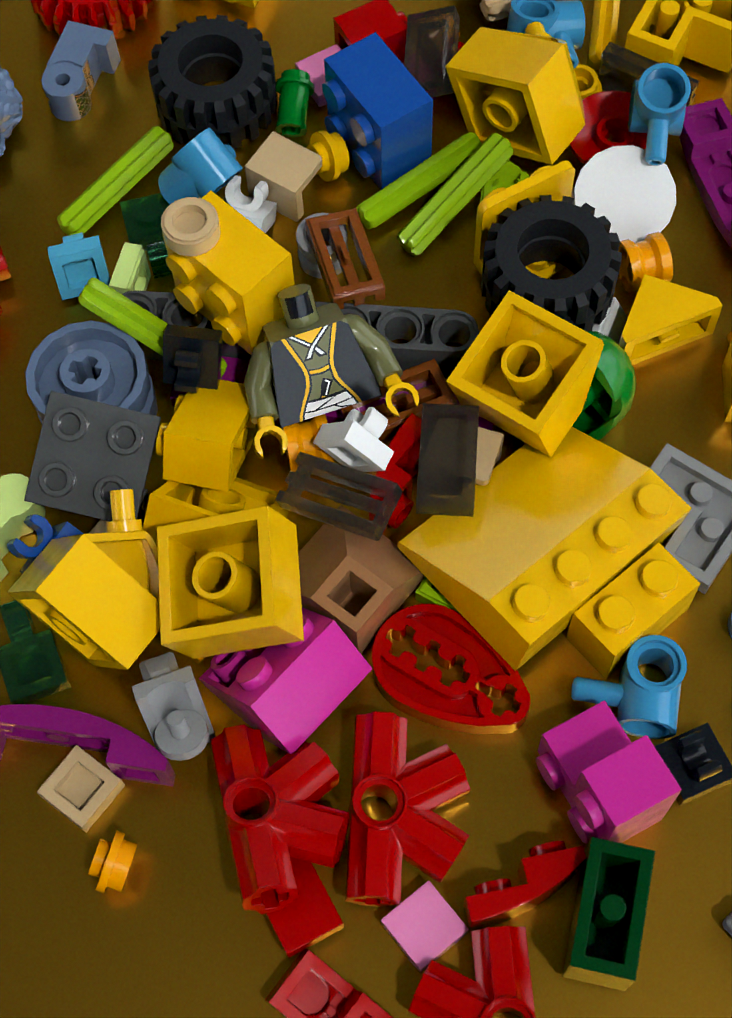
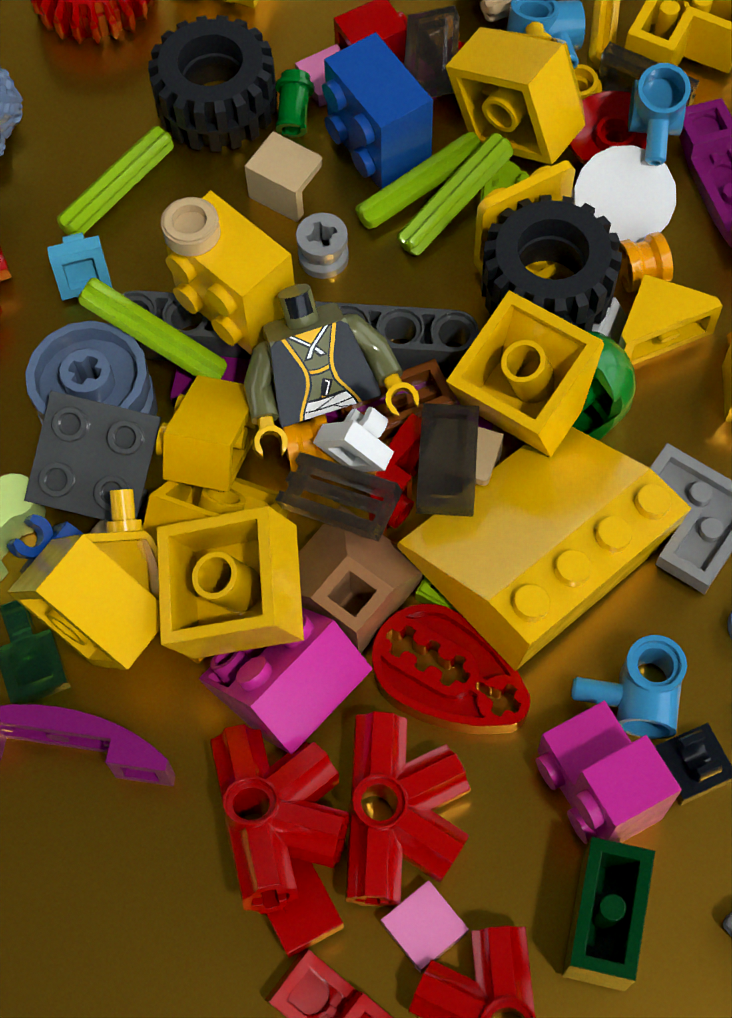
(75, 68): sand blue leg -> none
(81, 788): tan tile -> none
(112, 862): light orange plate -> none
(131, 270): yellowish green tile -> none
(144, 228): clear green plate -> none
(173, 708): light grey hips -> none
(192, 358): black tile -> none
(198, 168): dark azure piece -> none
(256, 209): white tile -> none
(333, 153): yellow plate -> none
(354, 290): dark orange tile -> none
(539, 876): red slope -> none
(631, 607): yellow brick -> none

